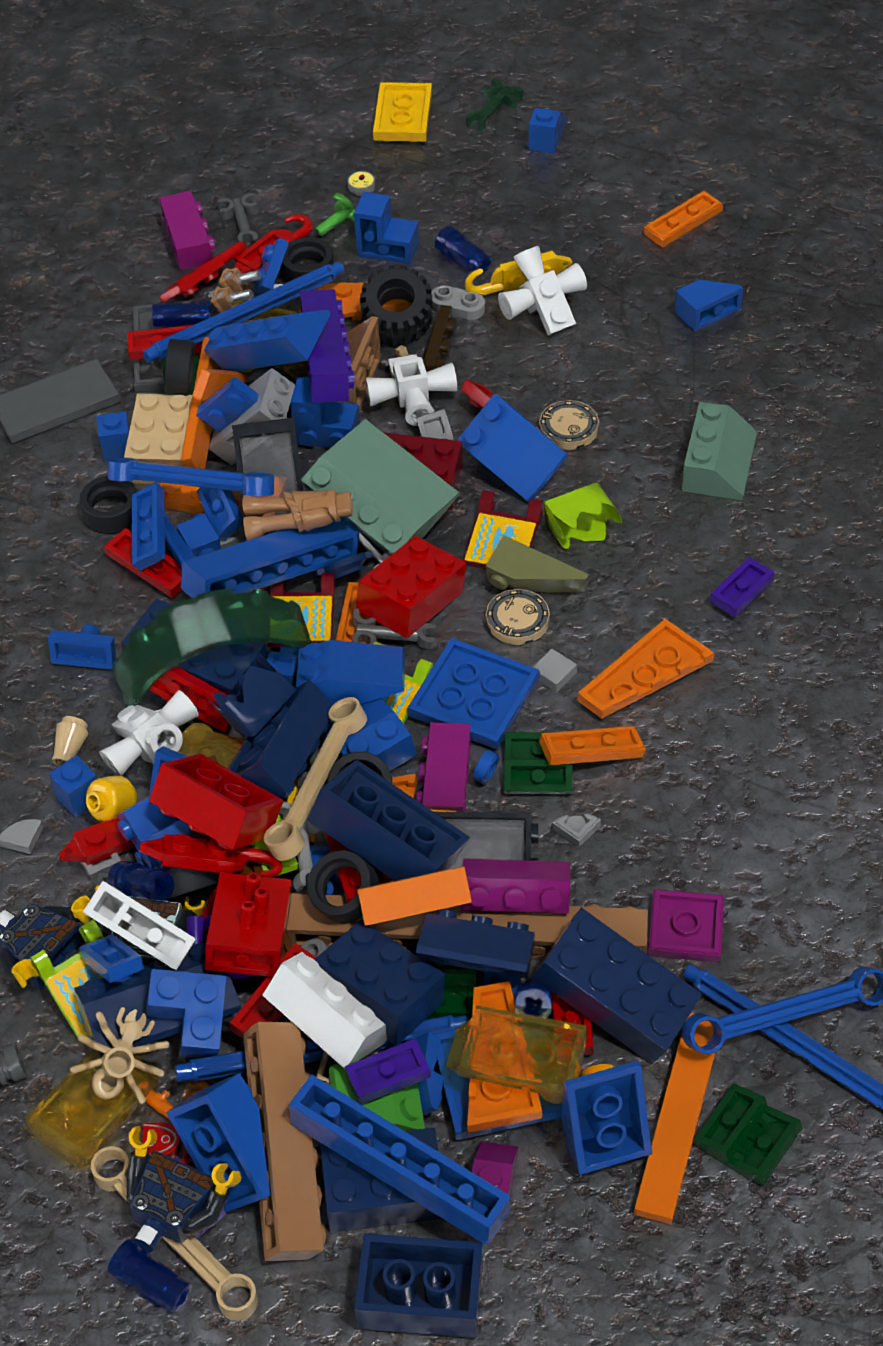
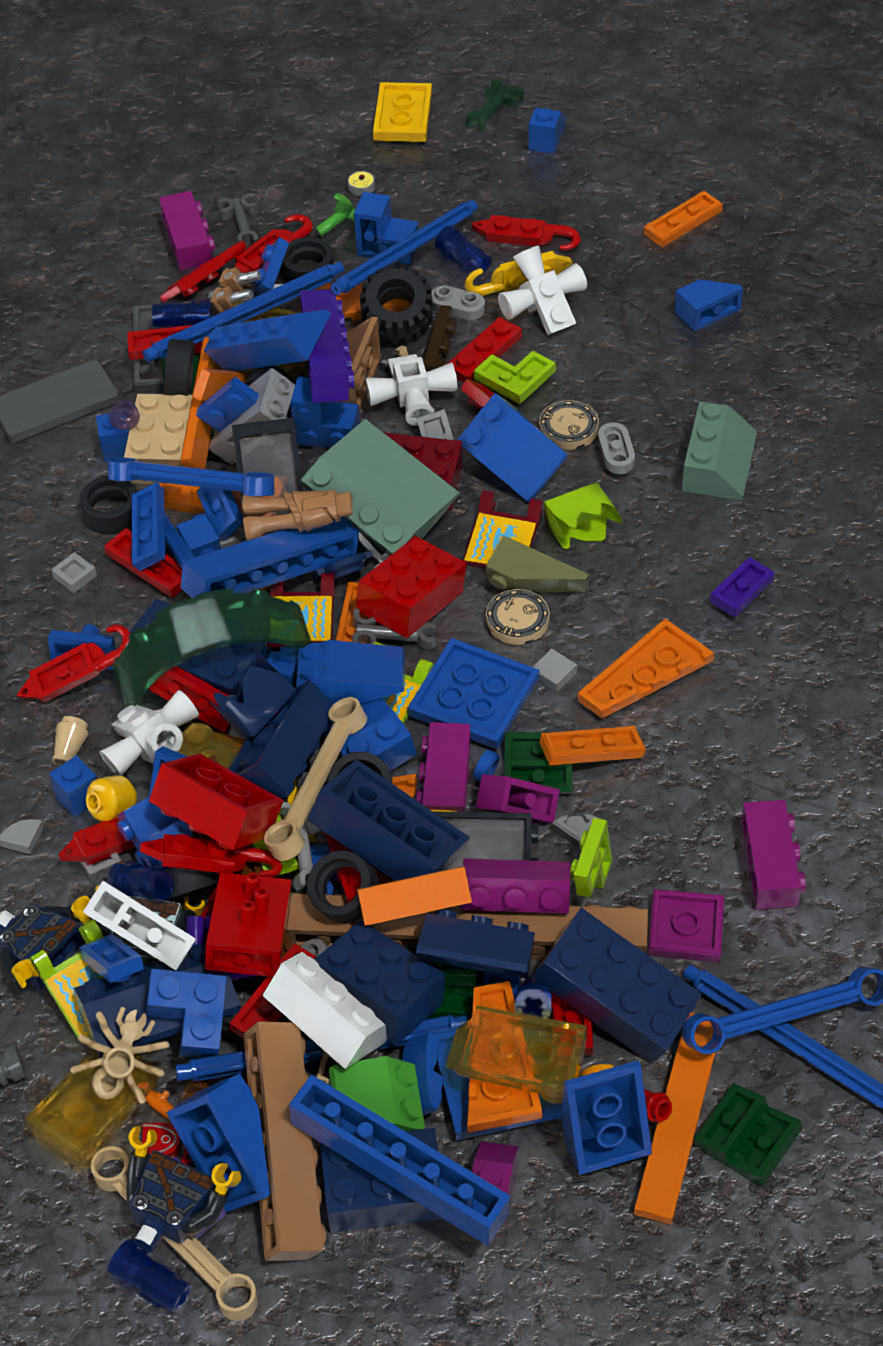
(71, 668): none -> red plate
(73, 572): none -> light grey tile
(127, 409): none -> clear purple plate
(387, 1071): dark purple plate -> none
(401, 249): none -> blue piece
(419, 1285): dark blue brick -> none
(492, 341): none -> red plate
(514, 795): none -> magenta slope
(517, 381): none -> lime plate
(524, 231): none -> red plate
(595, 859): none -> lime plate
(616, 448): none -> light grey plate
(657, 1106): none -> red pin
(772, 854): none -> magenta brick

